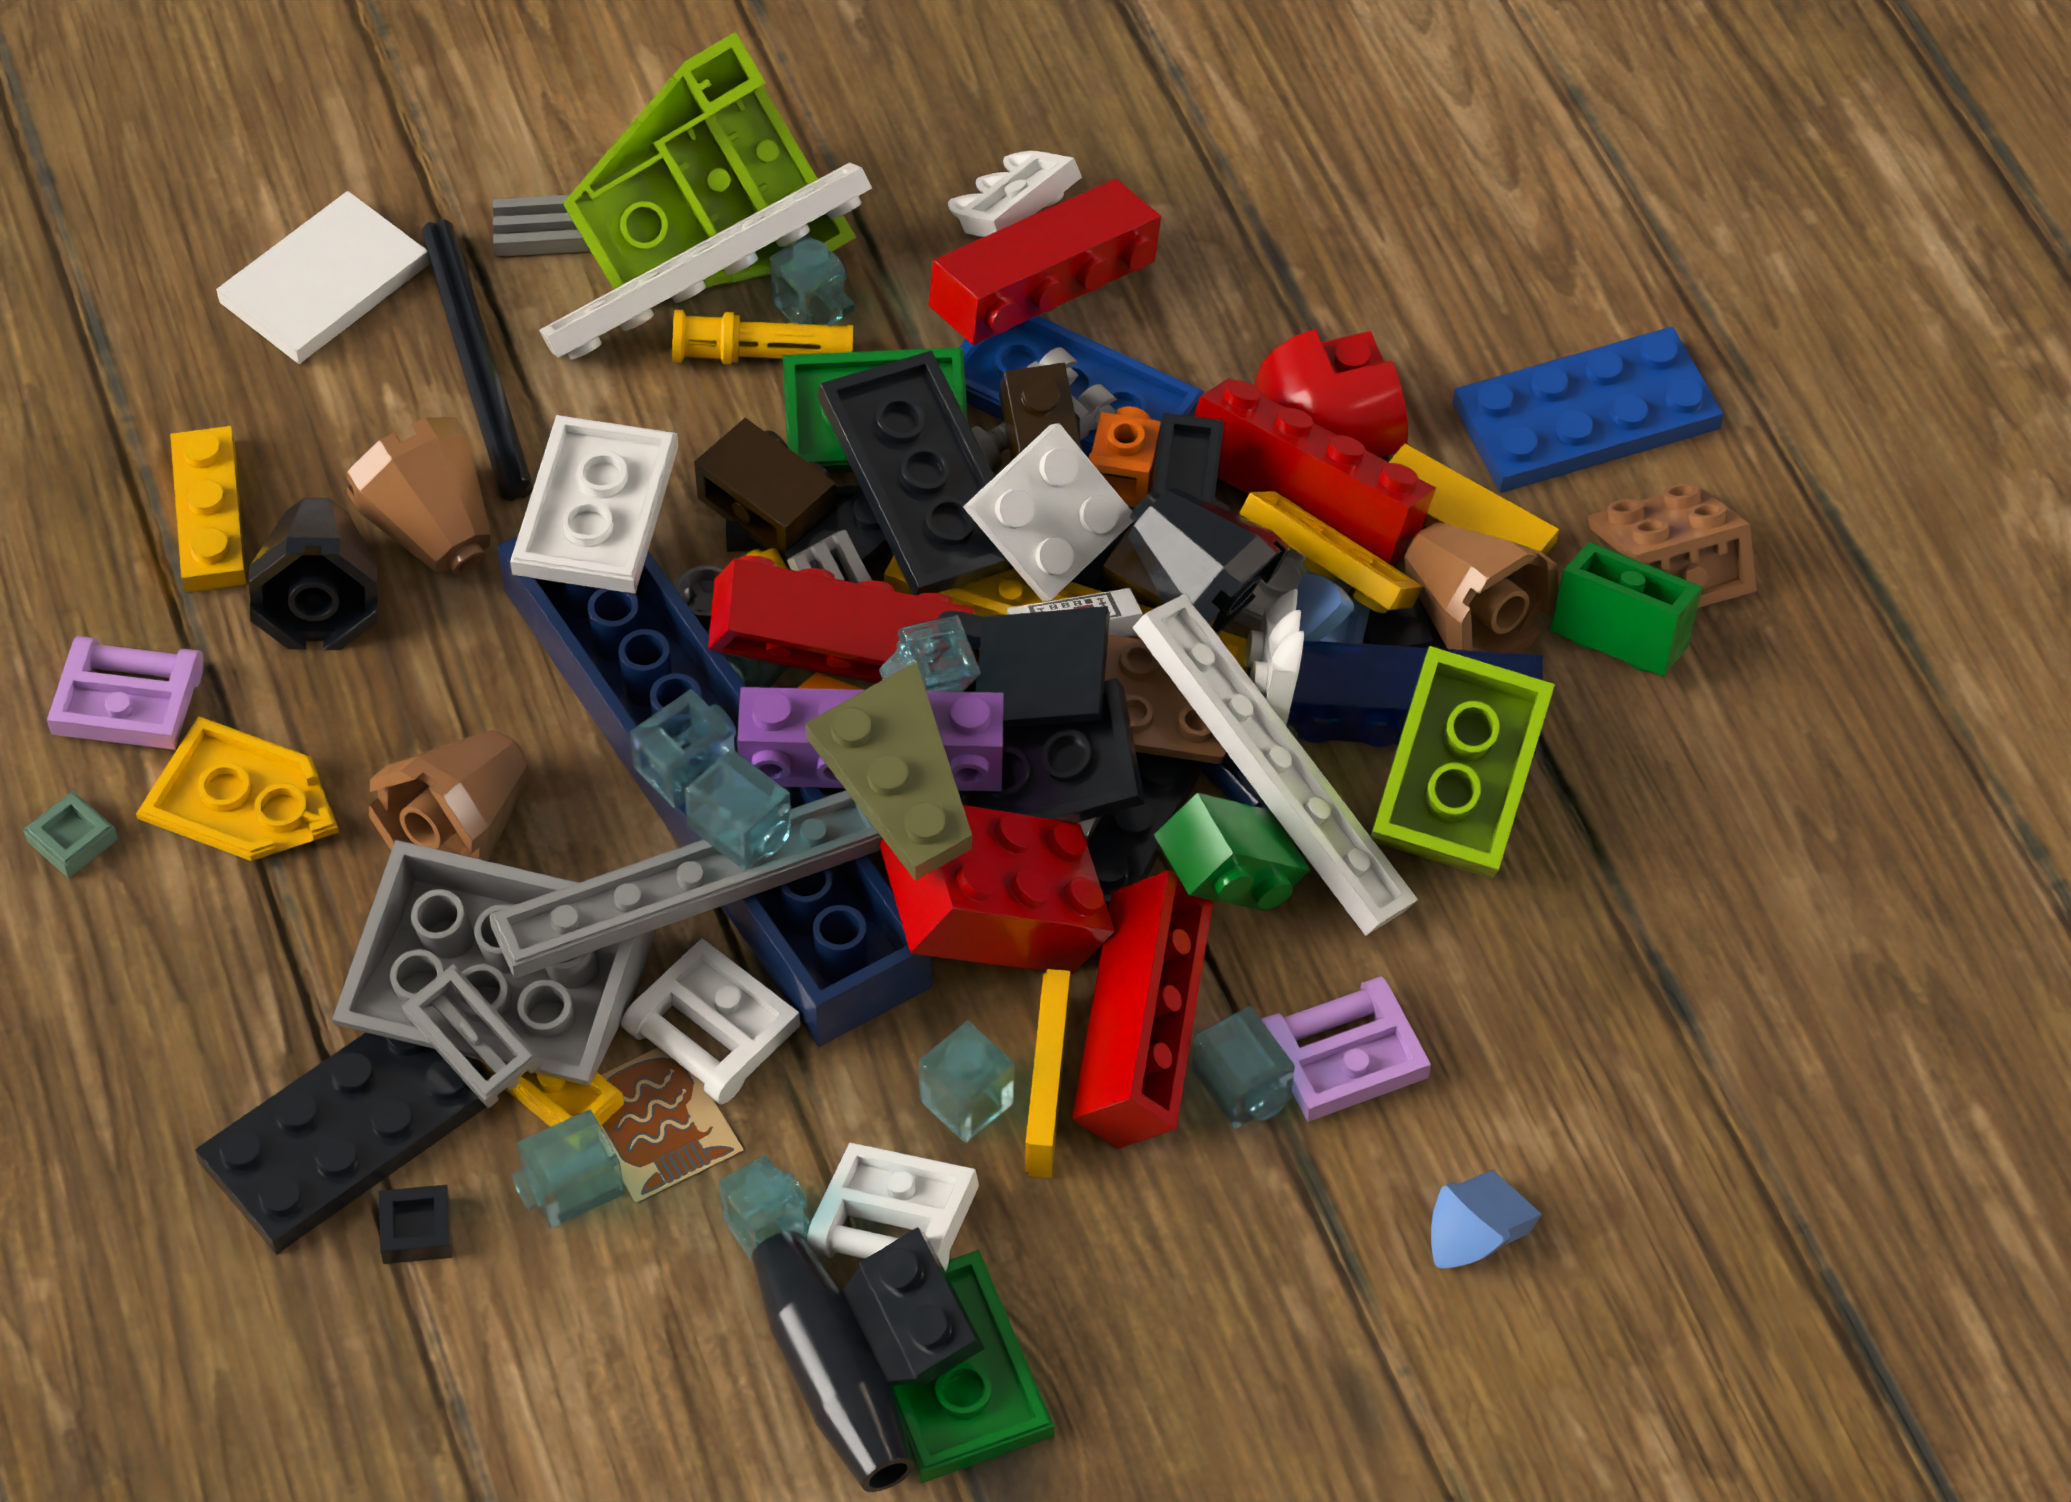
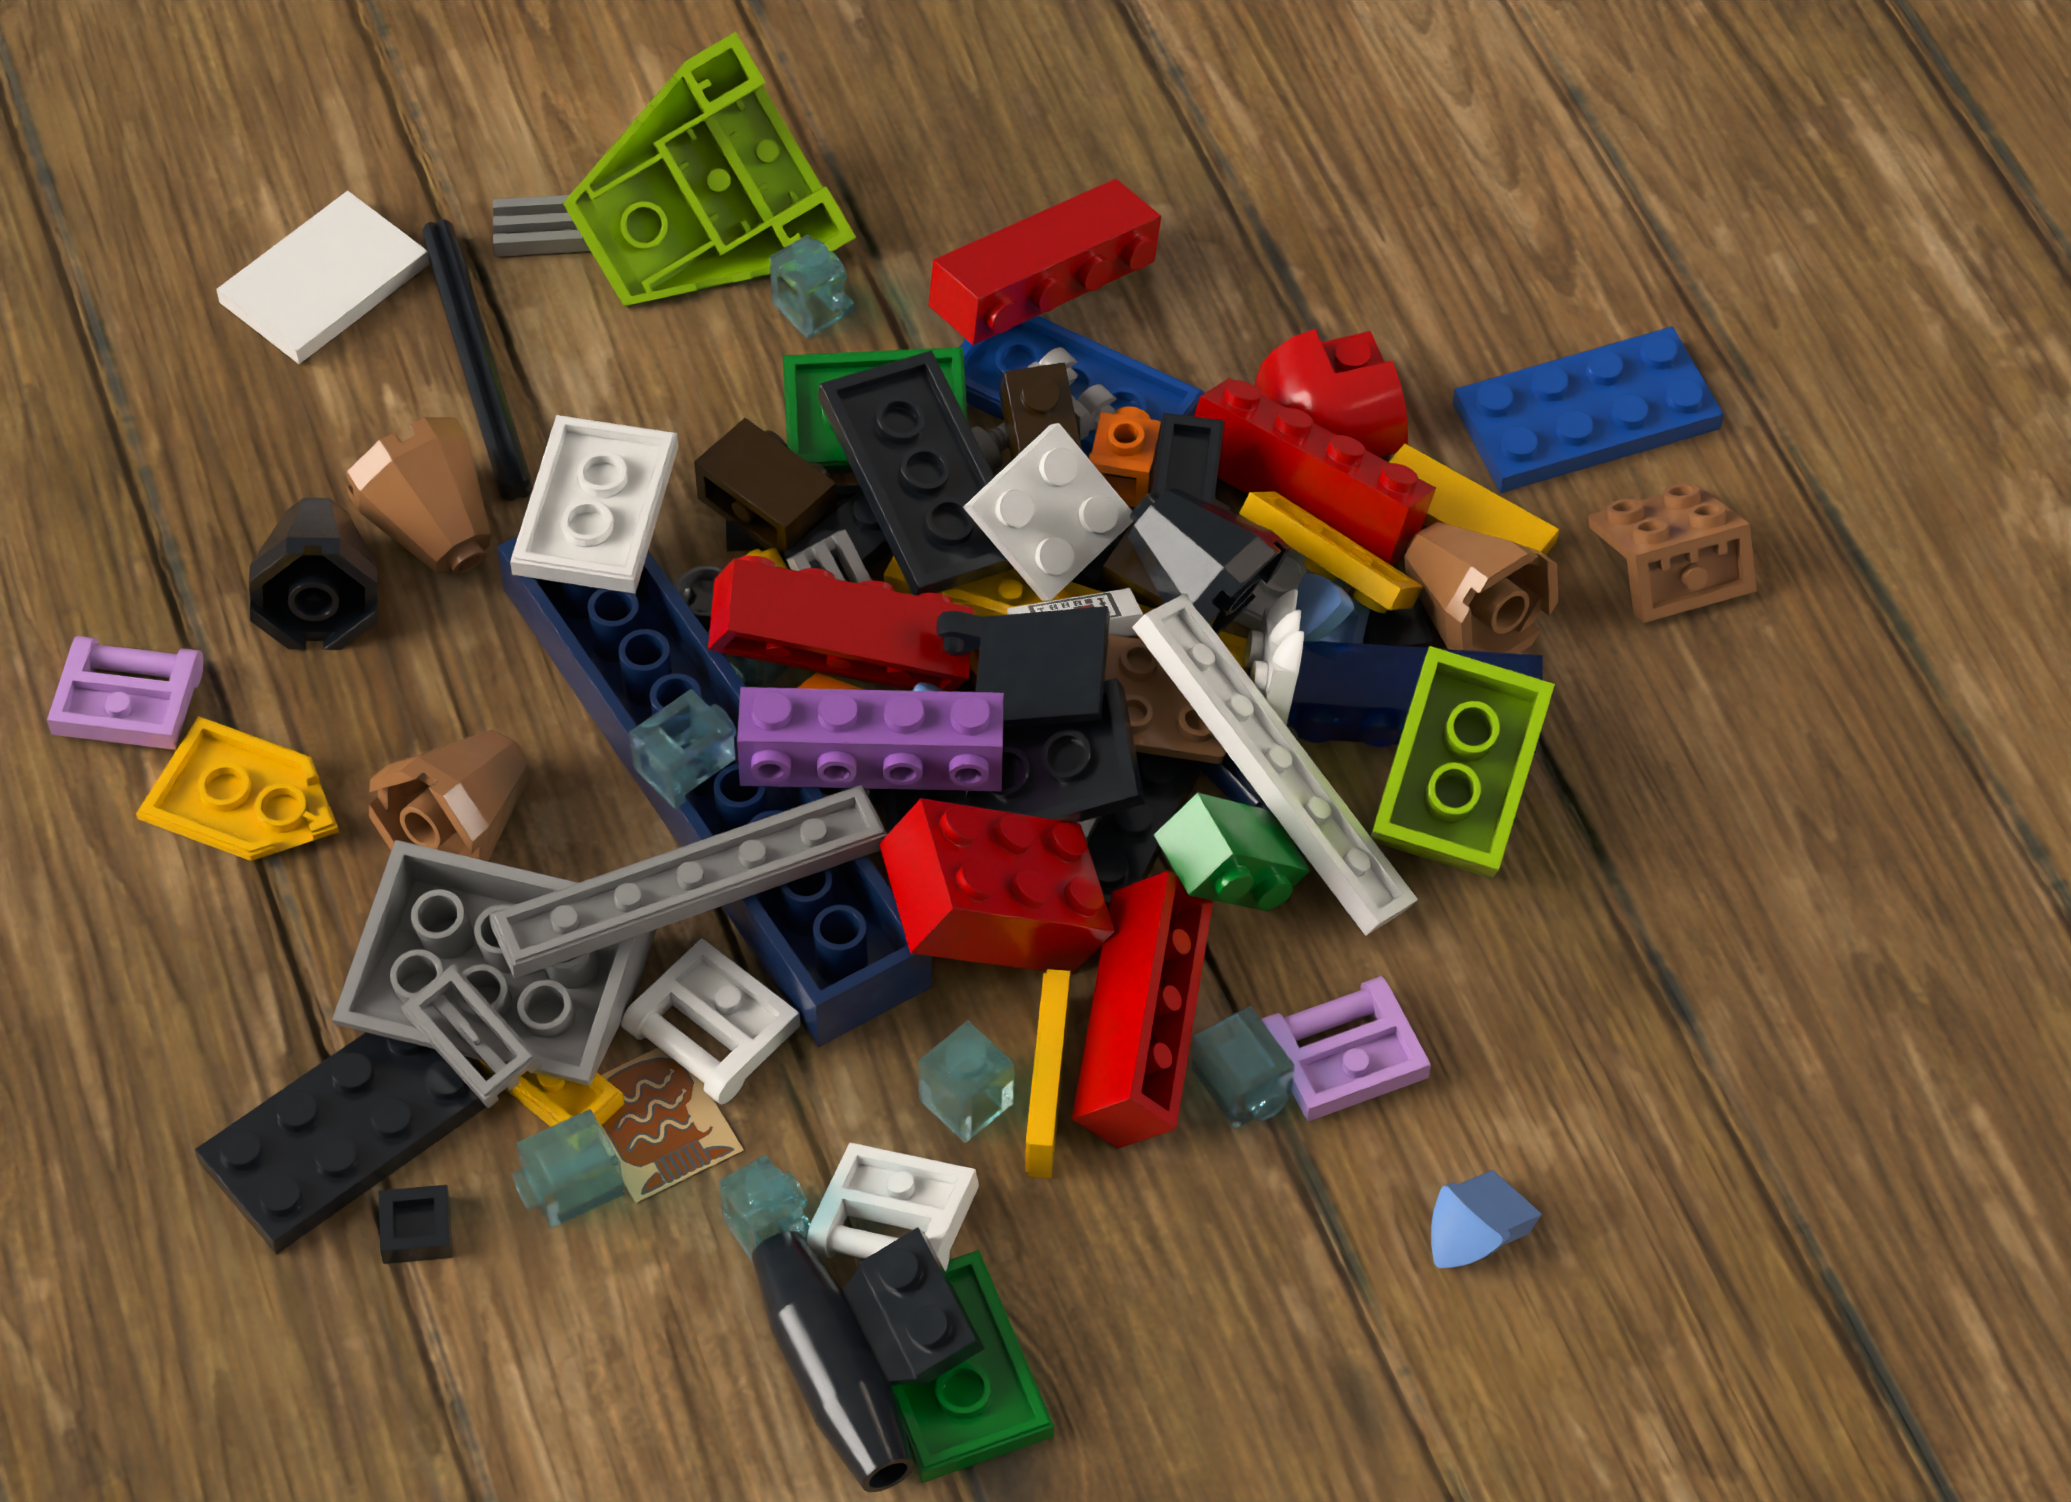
(70, 834): sand green tile -> none
(208, 509): yellow plate -> none
(728, 250): white plate -> none
(730, 338): yellow pin -> none
(738, 810): clear light blue brick -> none
(896, 769): olive wing -> none
(941, 655): clear light blue brick -> none
(1032, 183): white plate -> none
(1625, 609): green brick -> none

